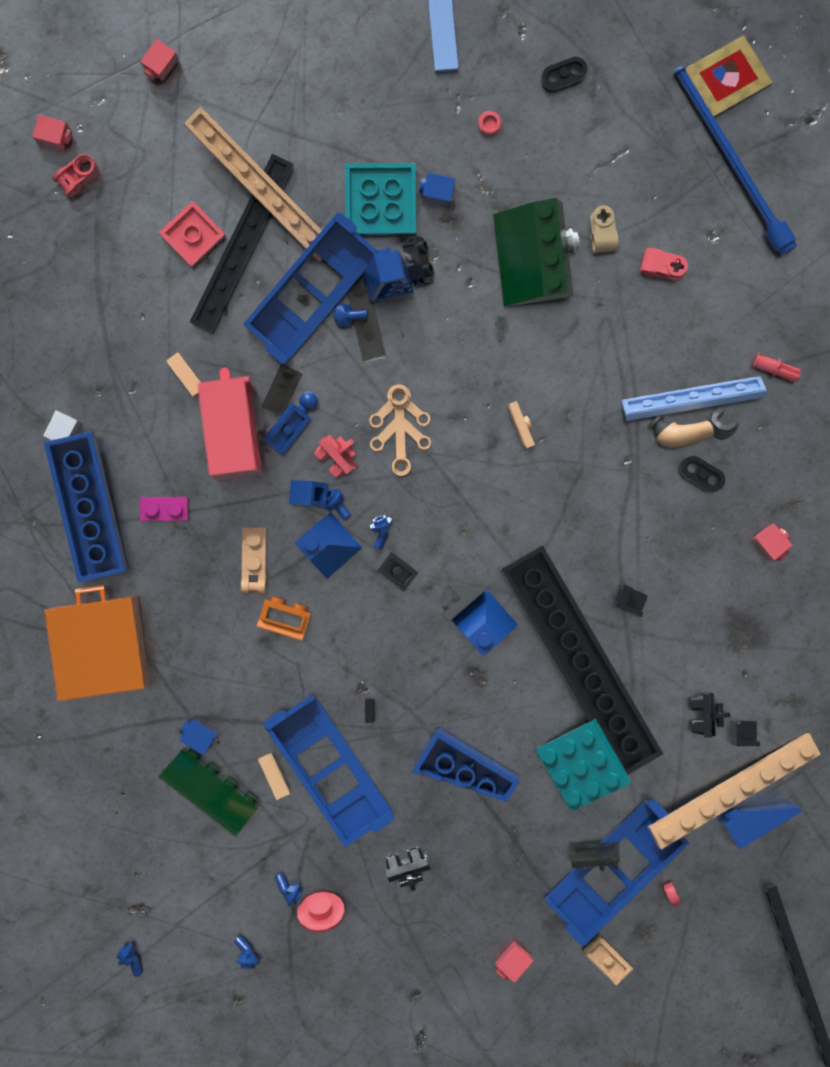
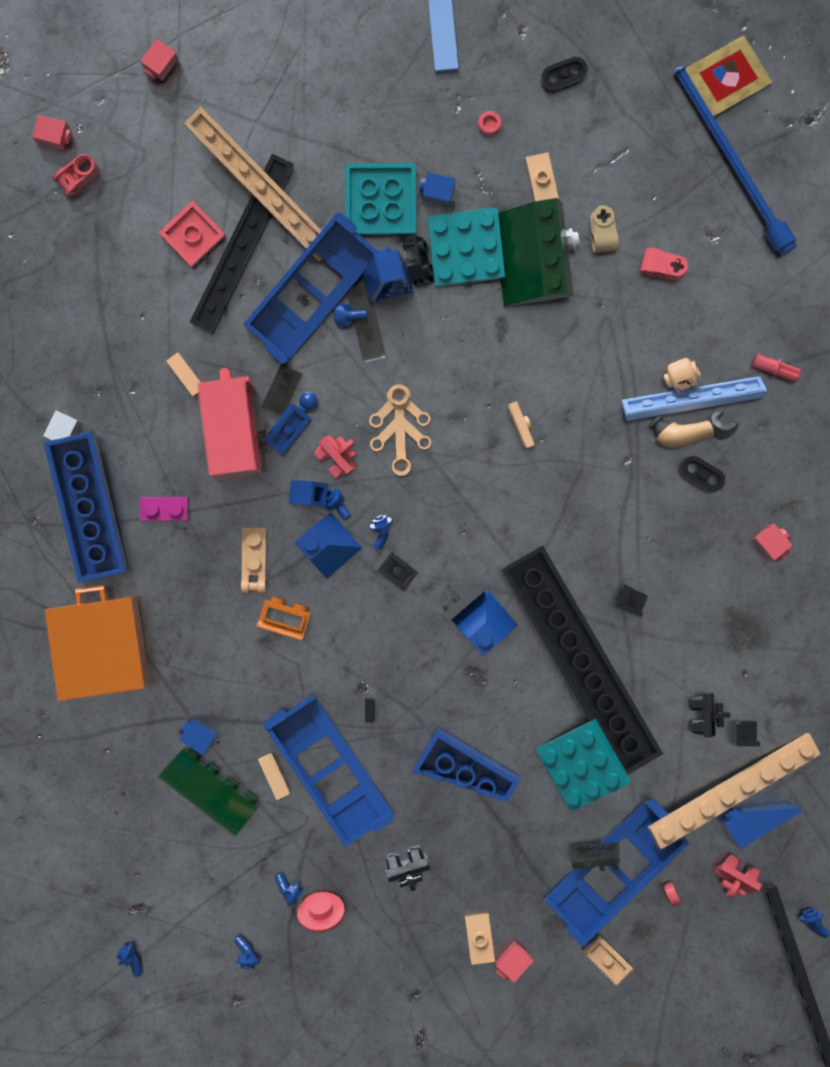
(466, 247): none -> teal plate
(479, 938): none -> light nougat plate
(541, 177): none -> light nougat plate
(682, 375): none -> light nougat head
(736, 881): none -> coral hips
(814, 920): none -> blue plate

